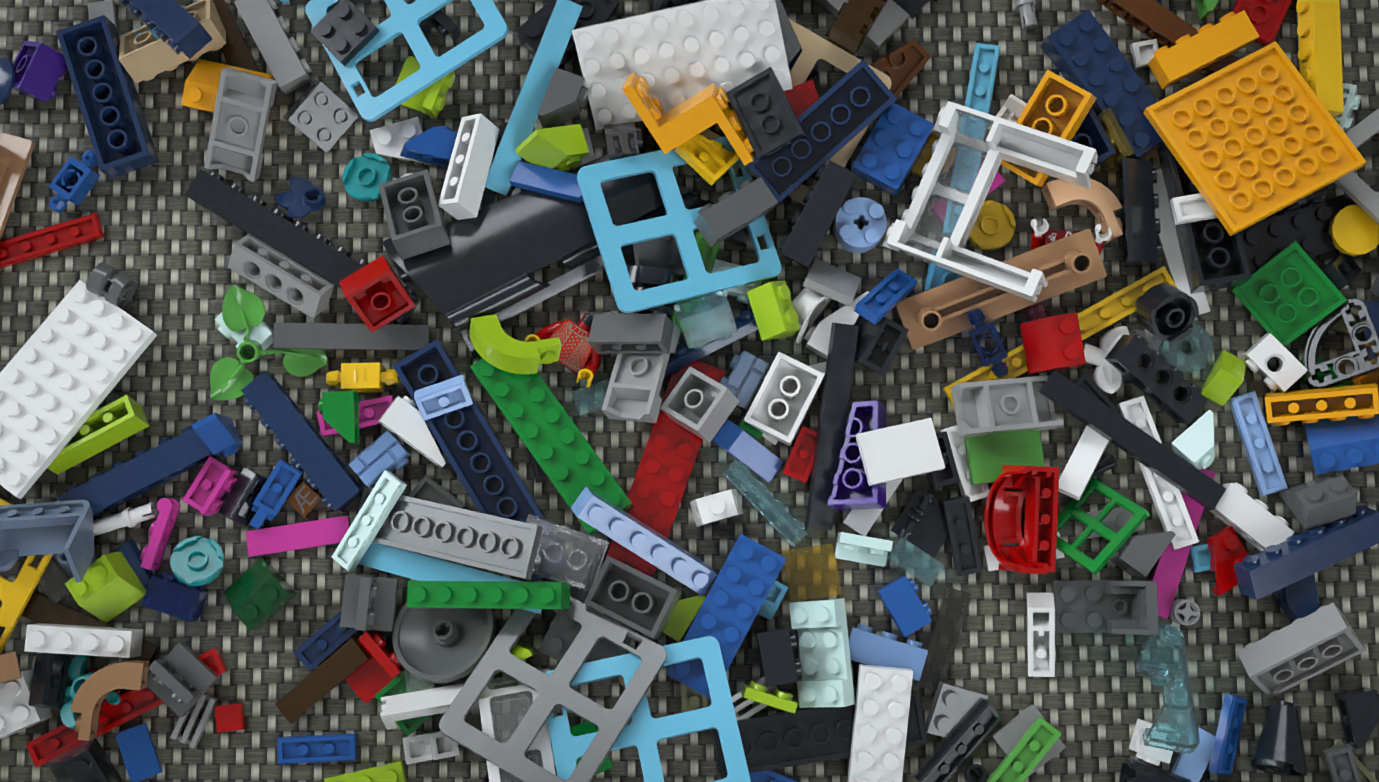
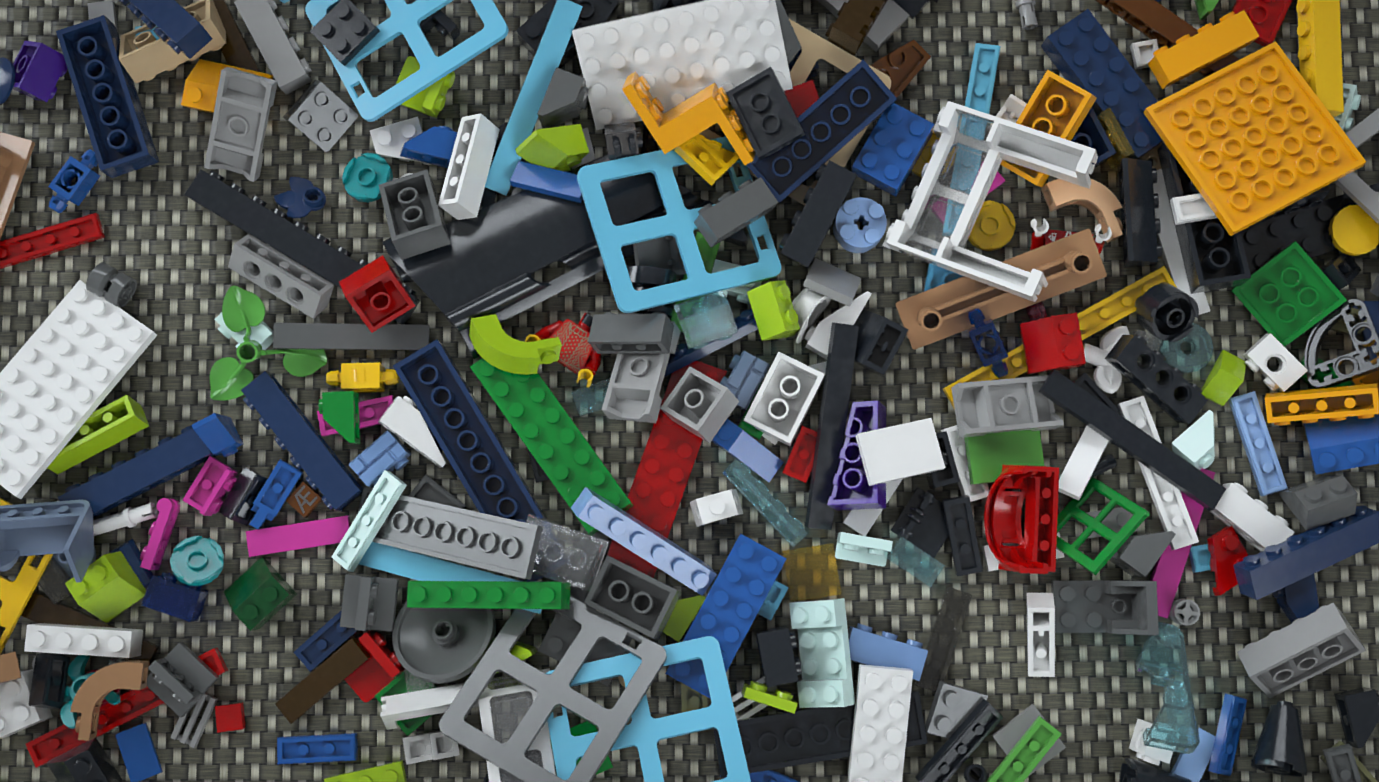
(443, 397): light blue slope -> none
(885, 296): blue plate -> none
(904, 605): blue brick -> none

